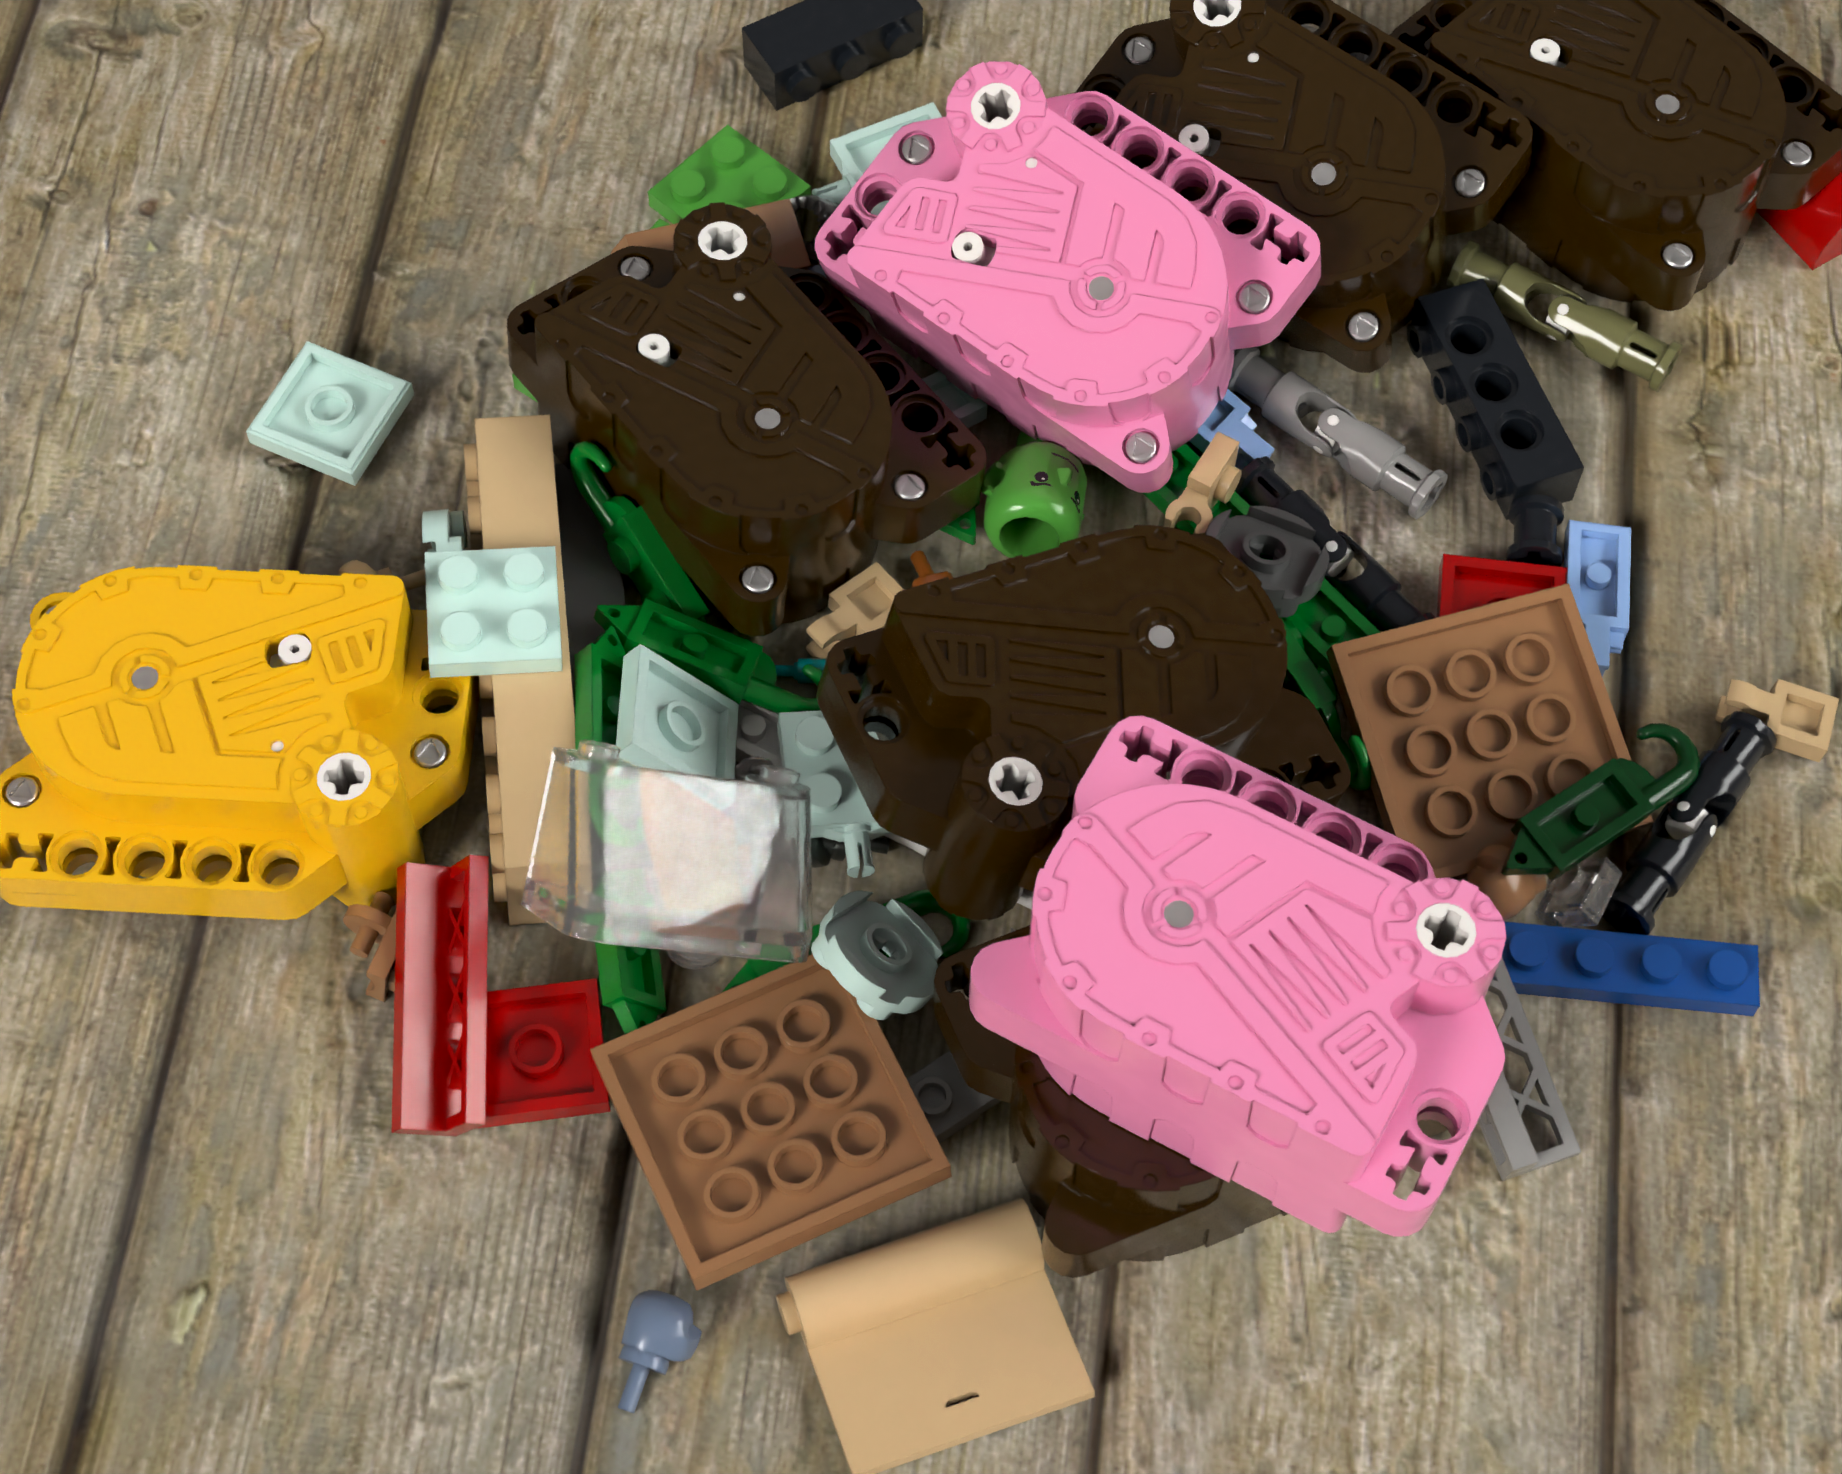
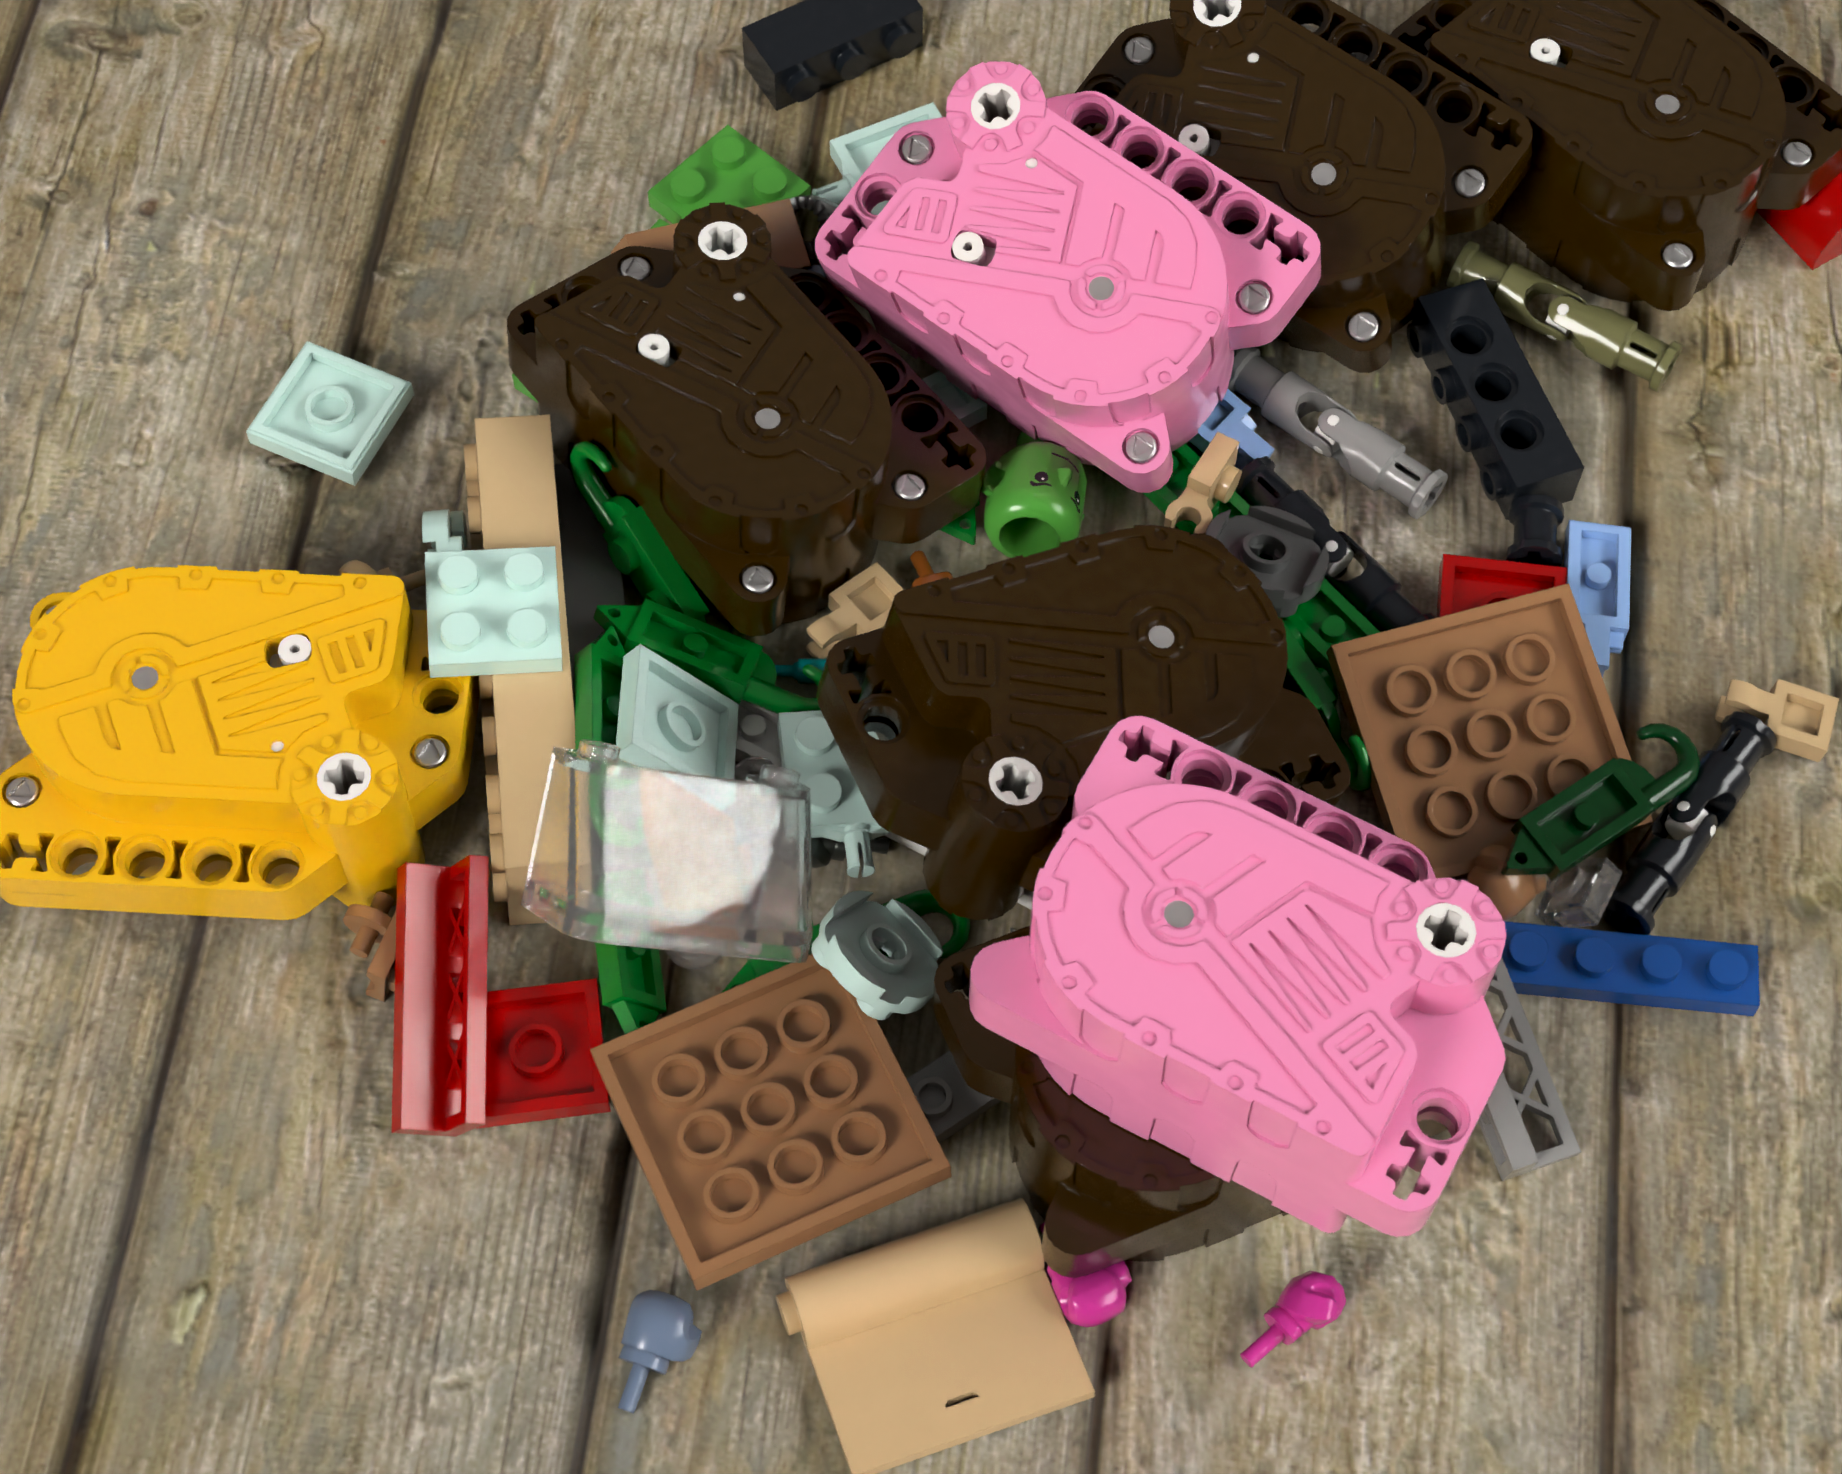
(1093, 1297): none -> dark pink piece
(1304, 1304): none -> dark pink piece

